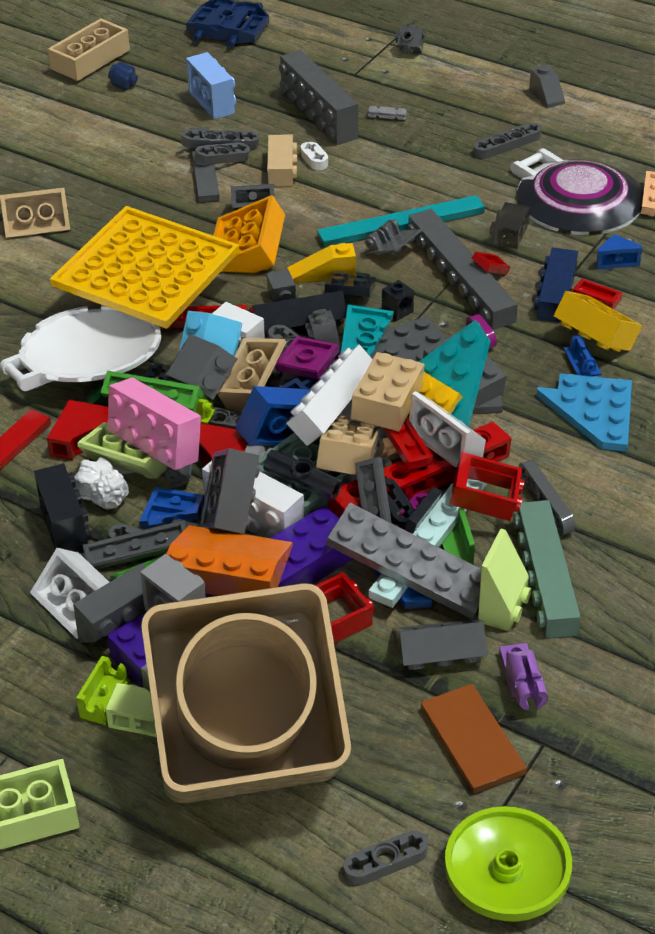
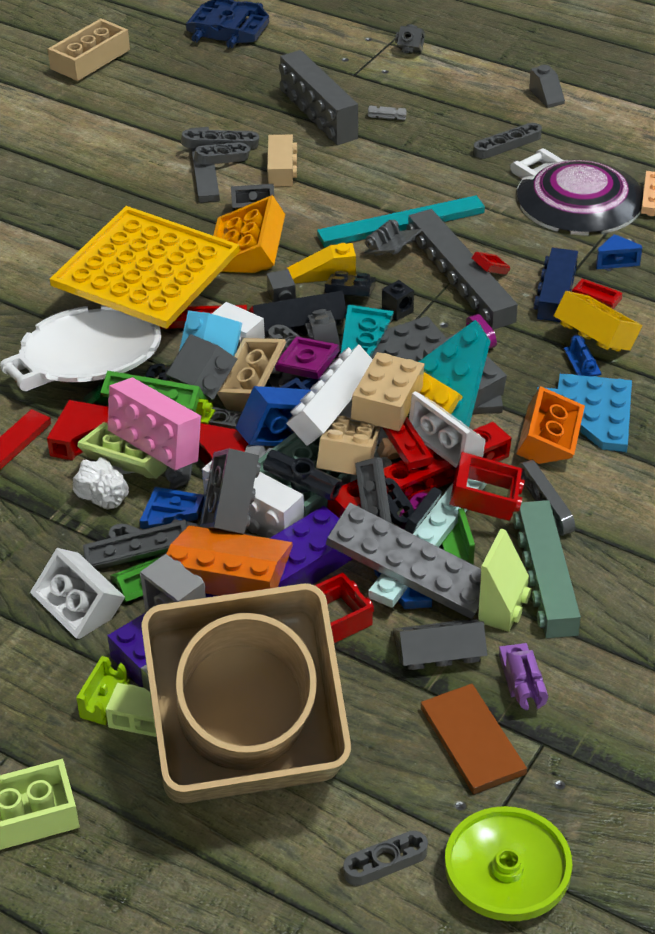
(35, 212): tan slope -> none
(62, 508): black brick -> none
(110, 606): dark grey slope -> none
(122, 75): dark blue head -> none
(211, 85): light blue brick -> none
(314, 155): white beam -> none
(510, 225): clear smoke brick -> none
(550, 427): none -> orange slope

